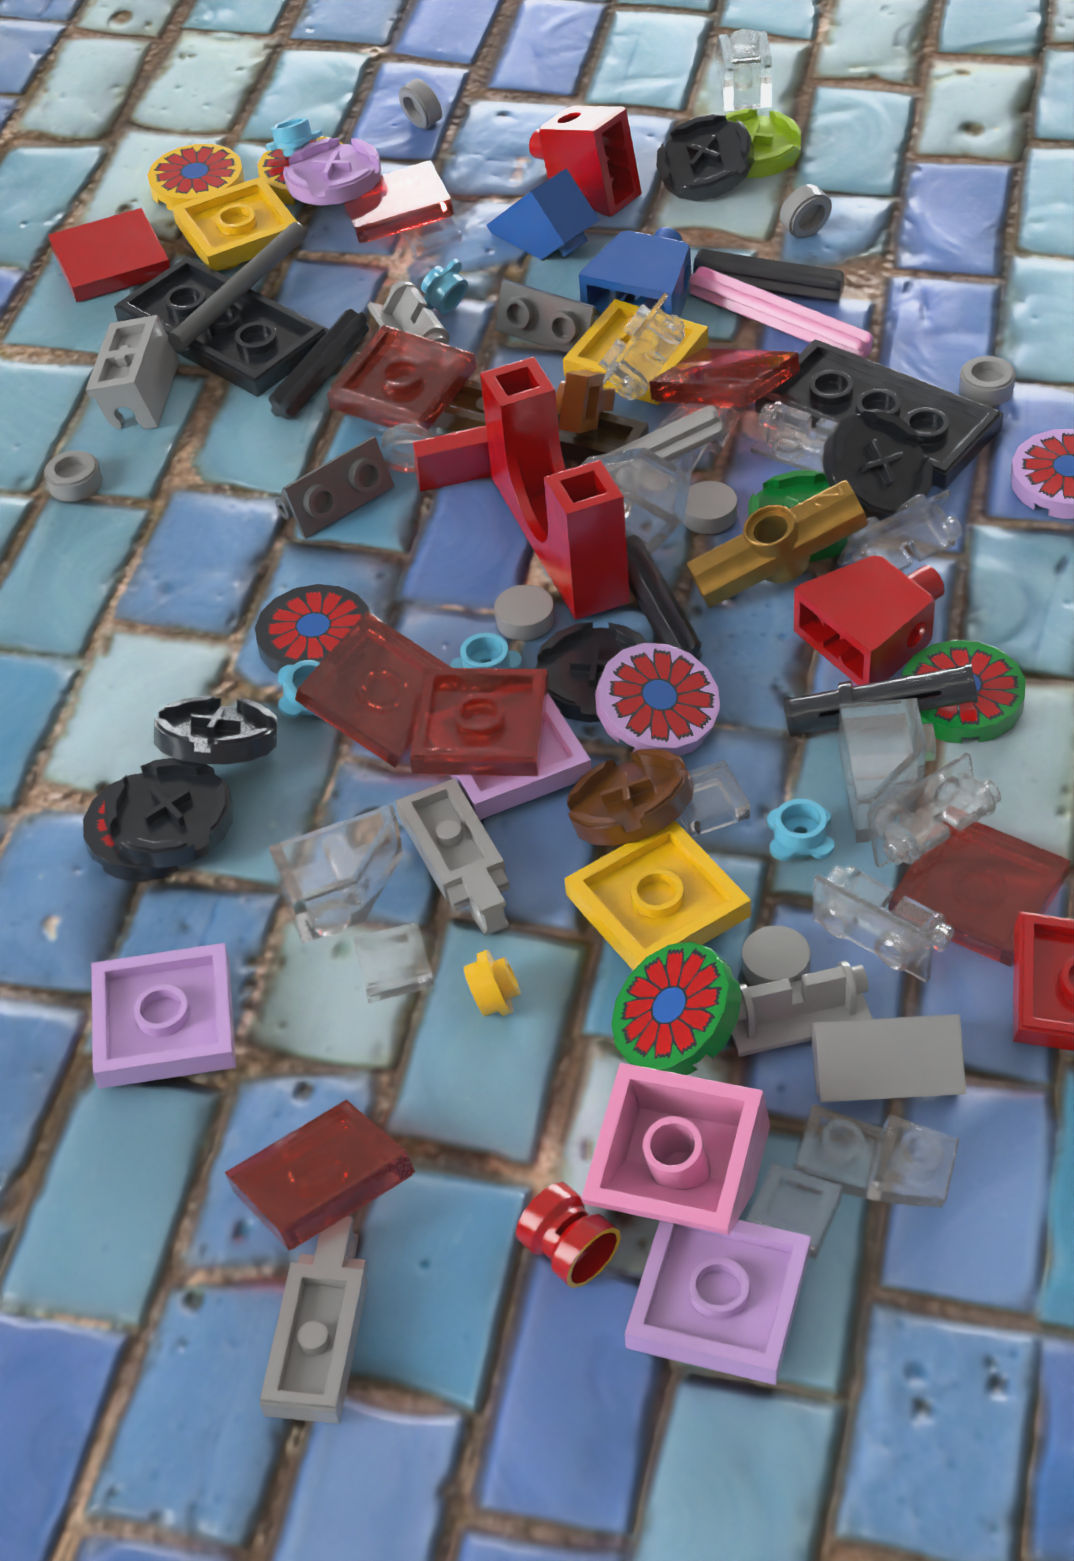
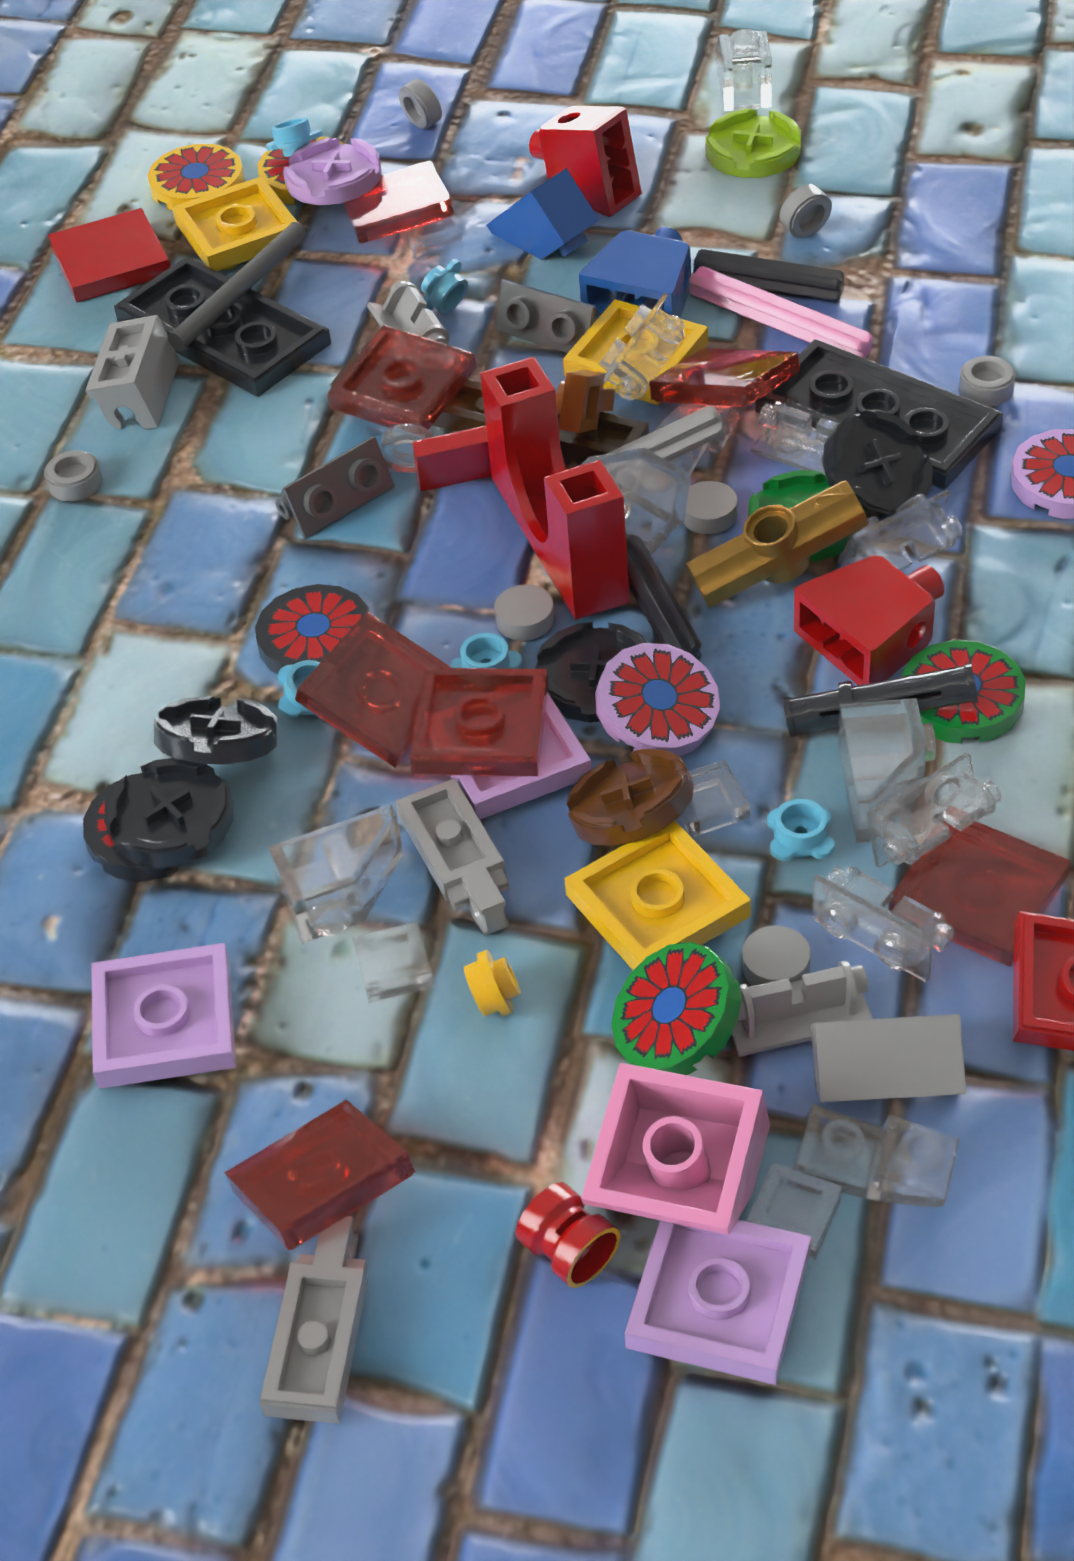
(318, 364): black axle -> none
(705, 157): black tile -> none

